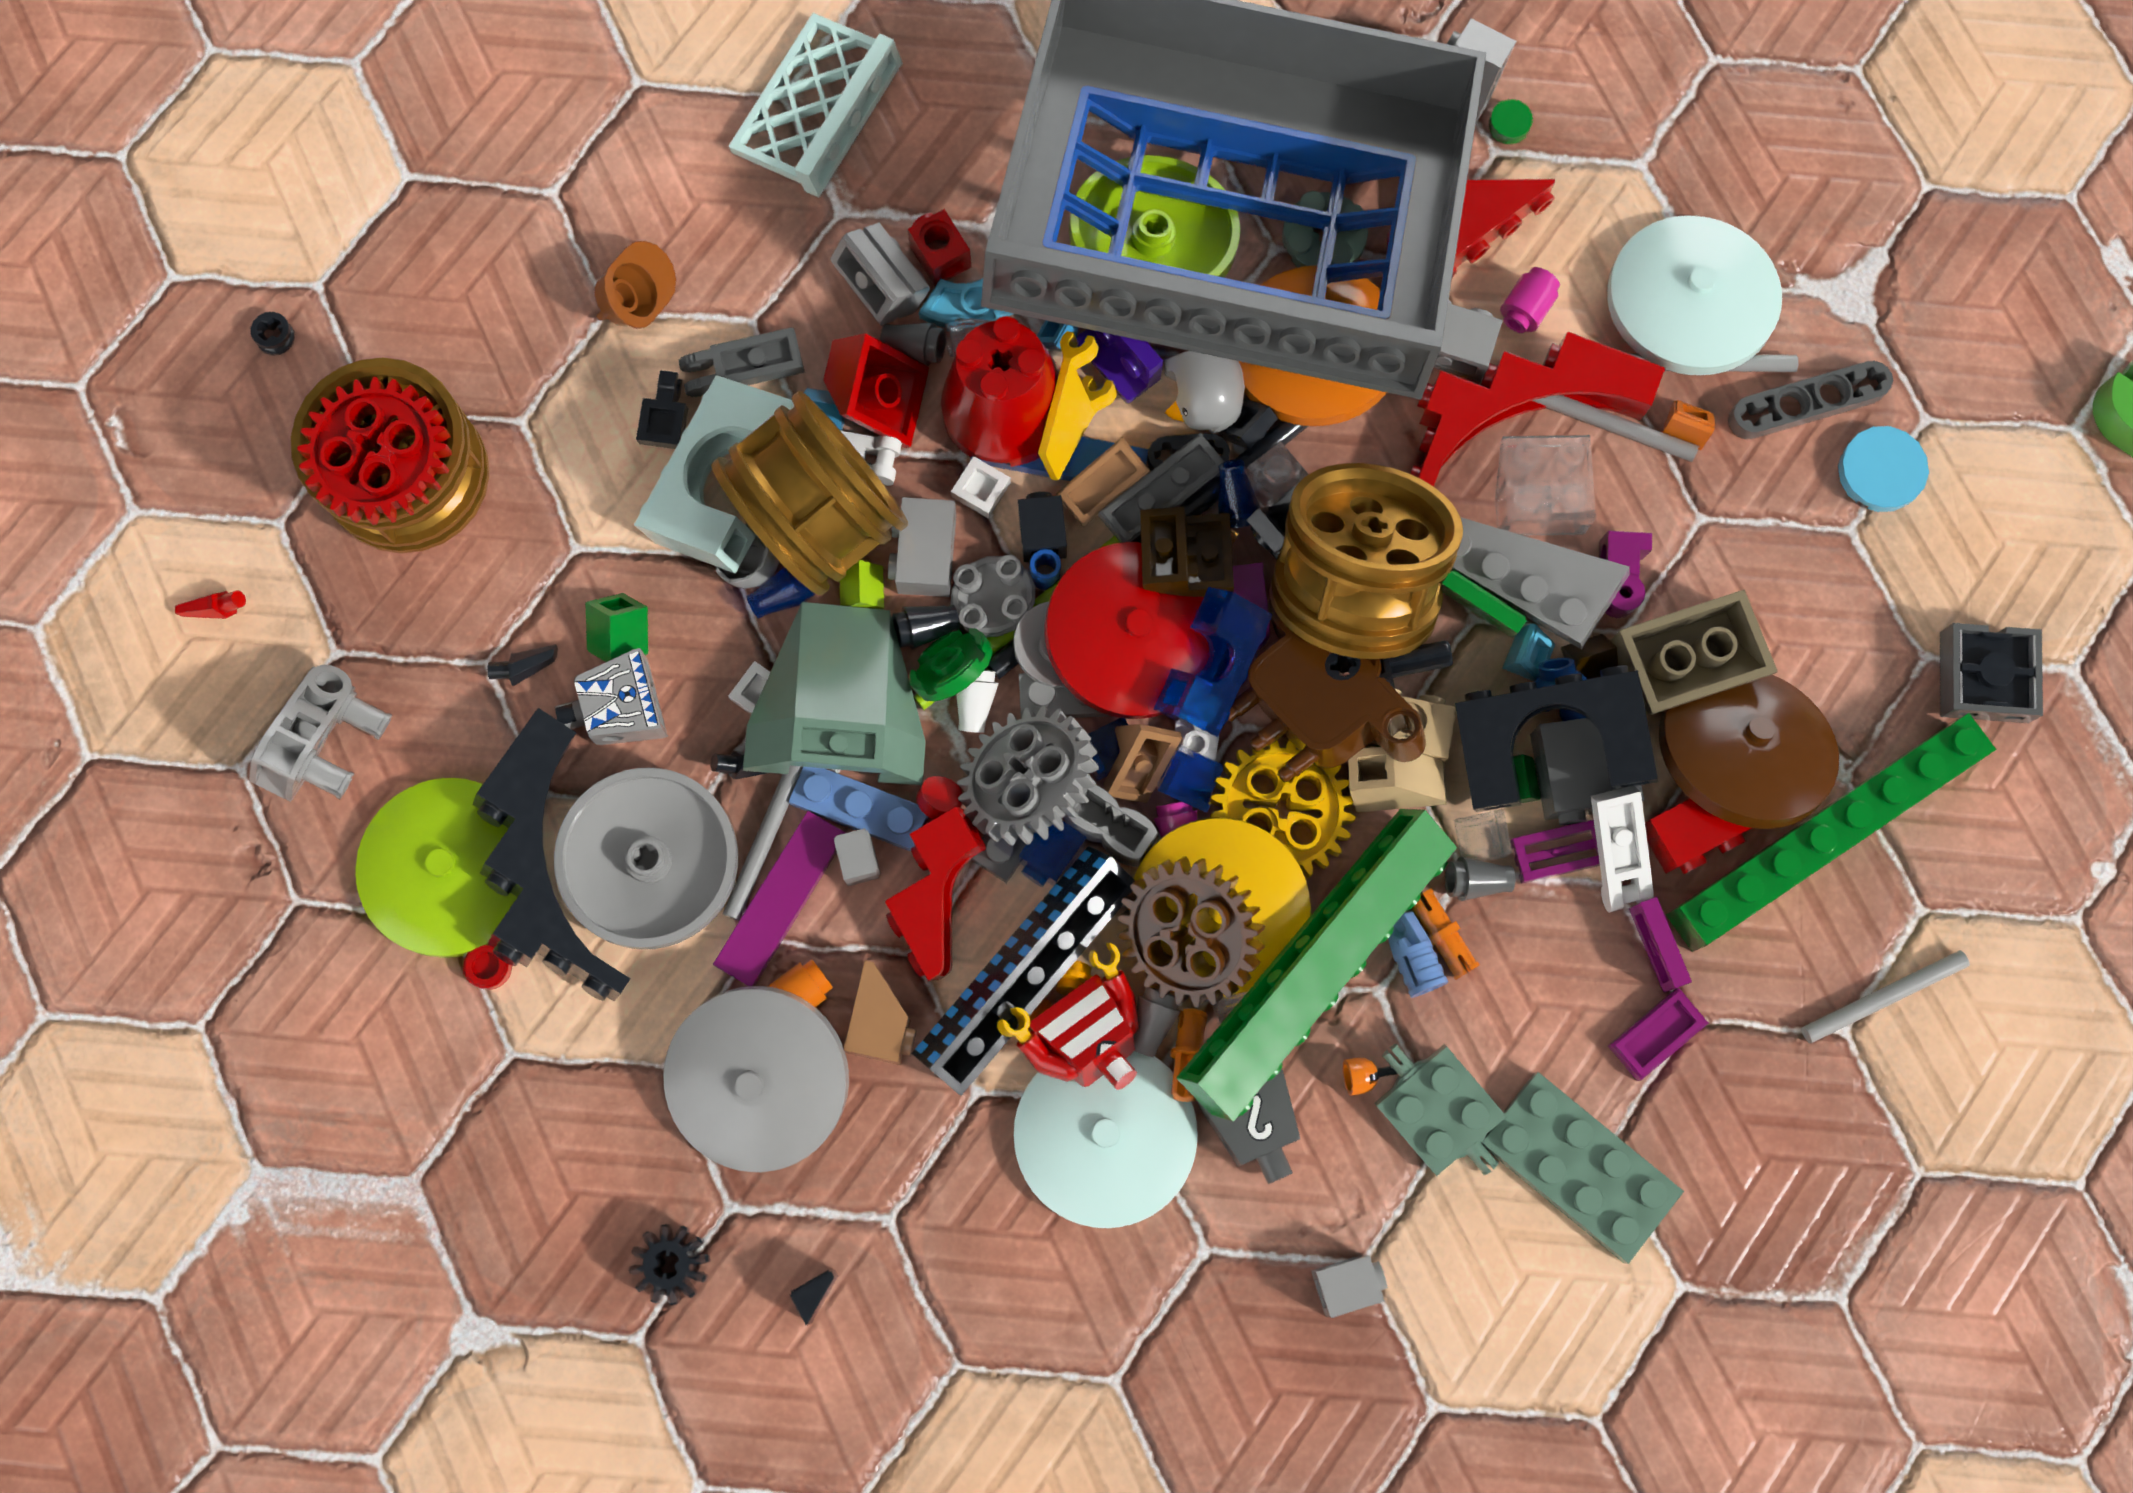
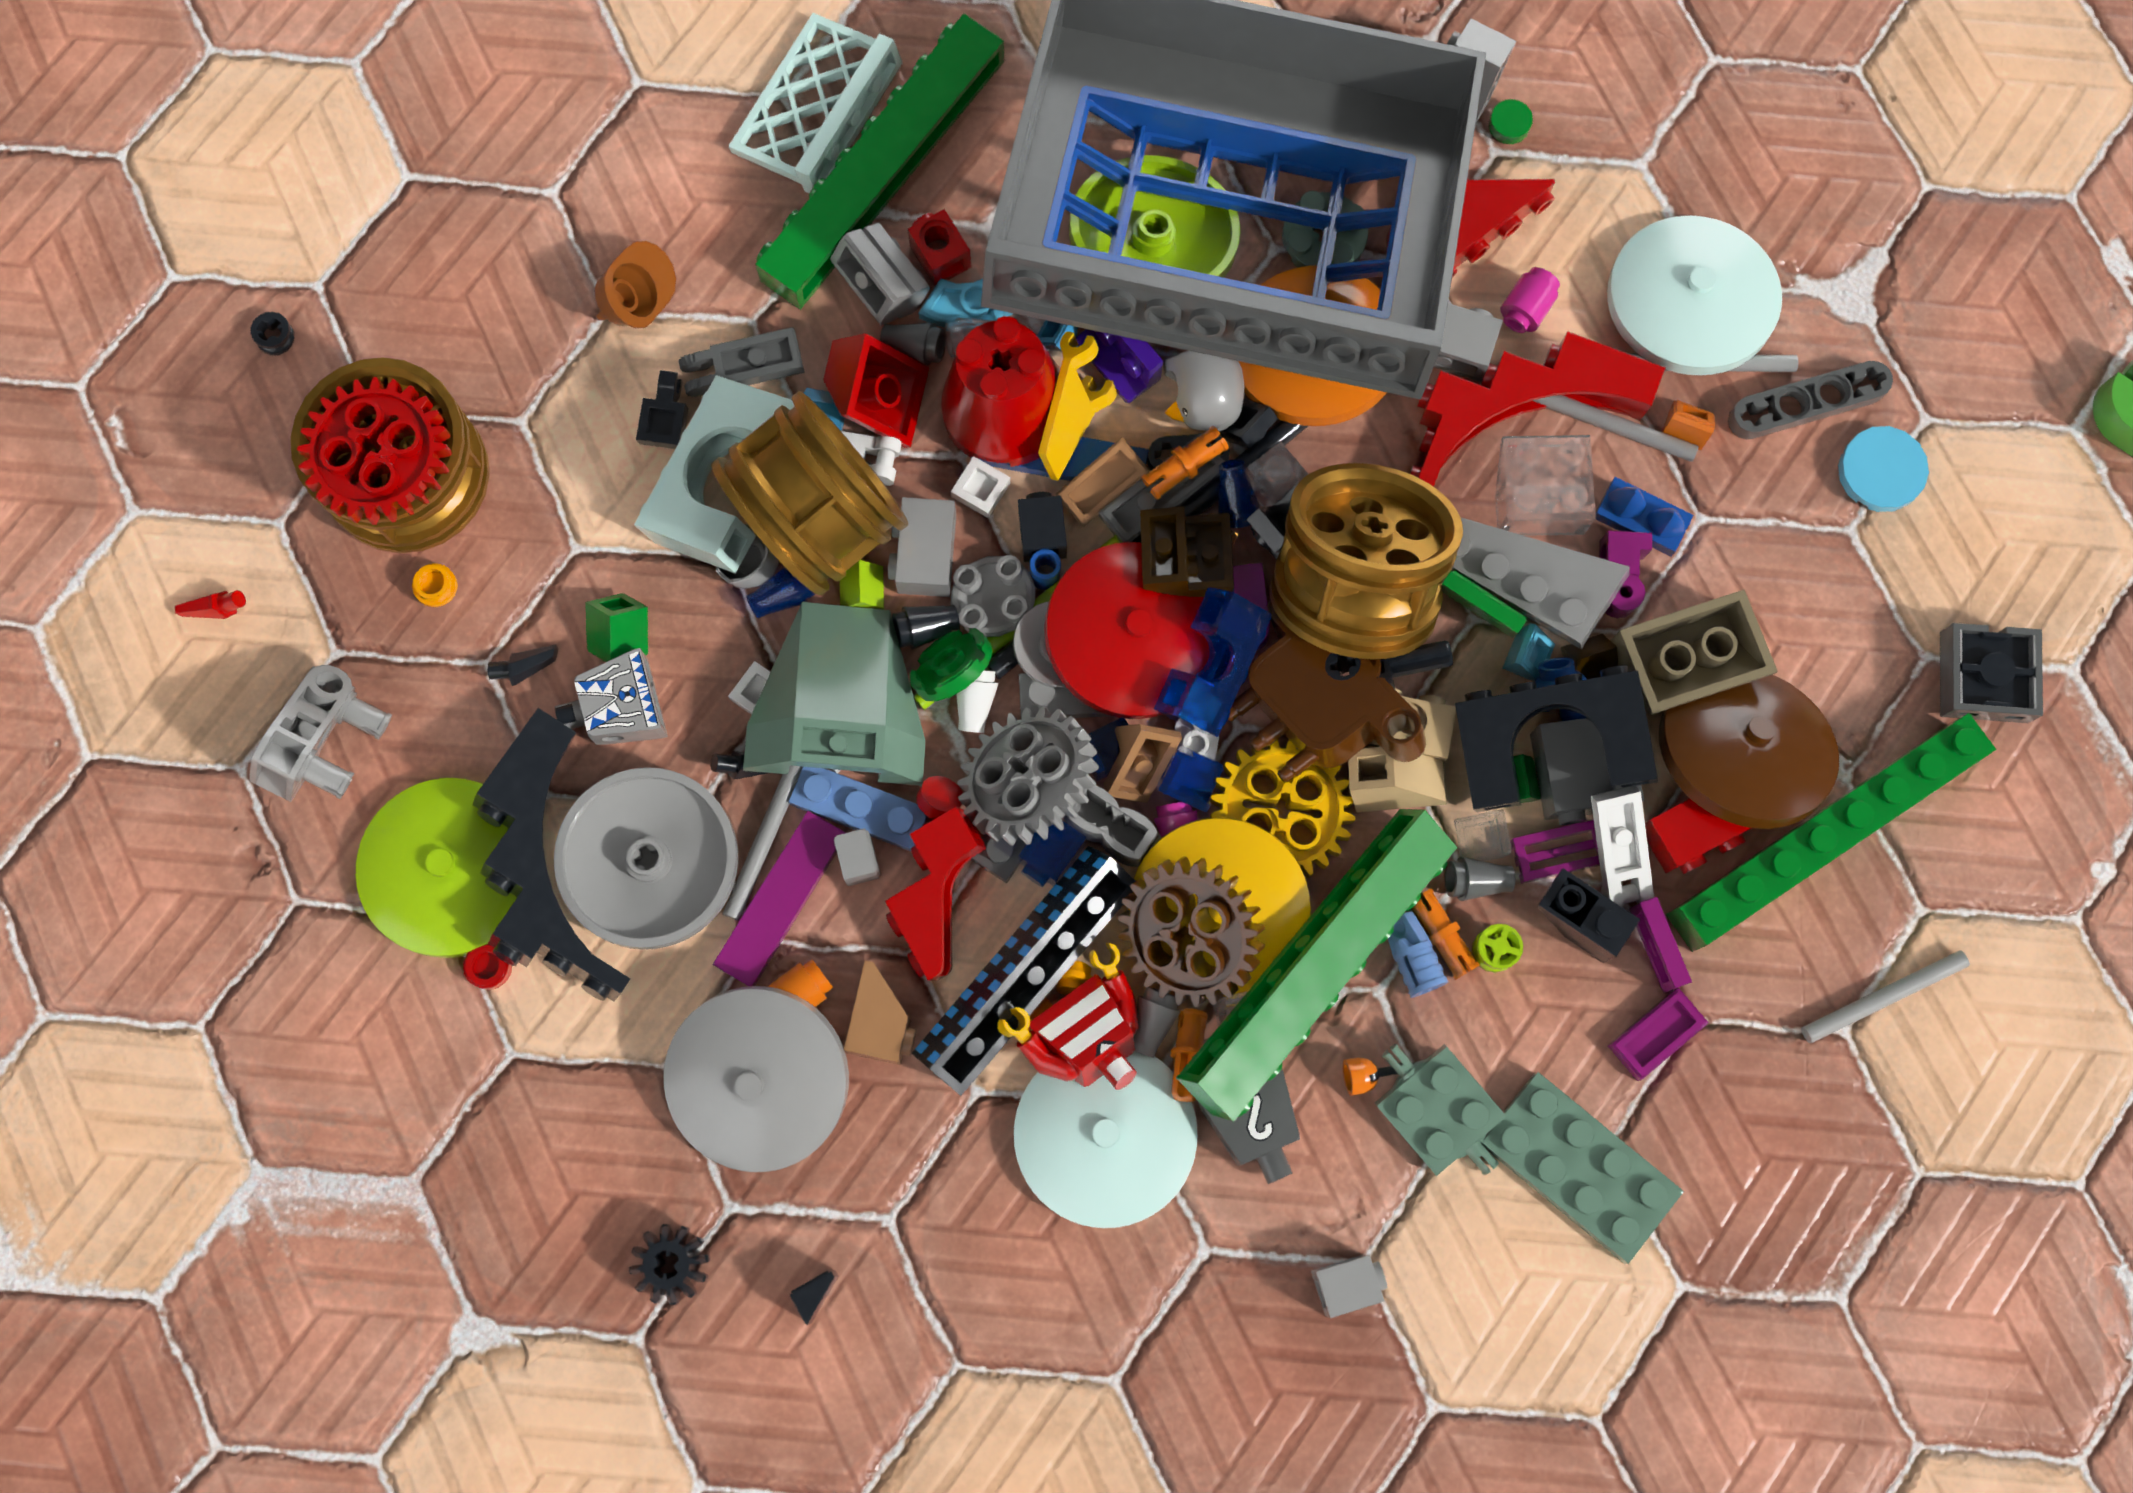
(434, 585): none -> light orange plate
(881, 159): none -> green brick
(1184, 462): none -> orange pin
(1501, 940): none -> lime wheel
(1587, 916): none -> black slope
(1636, 510): none -> blue tile

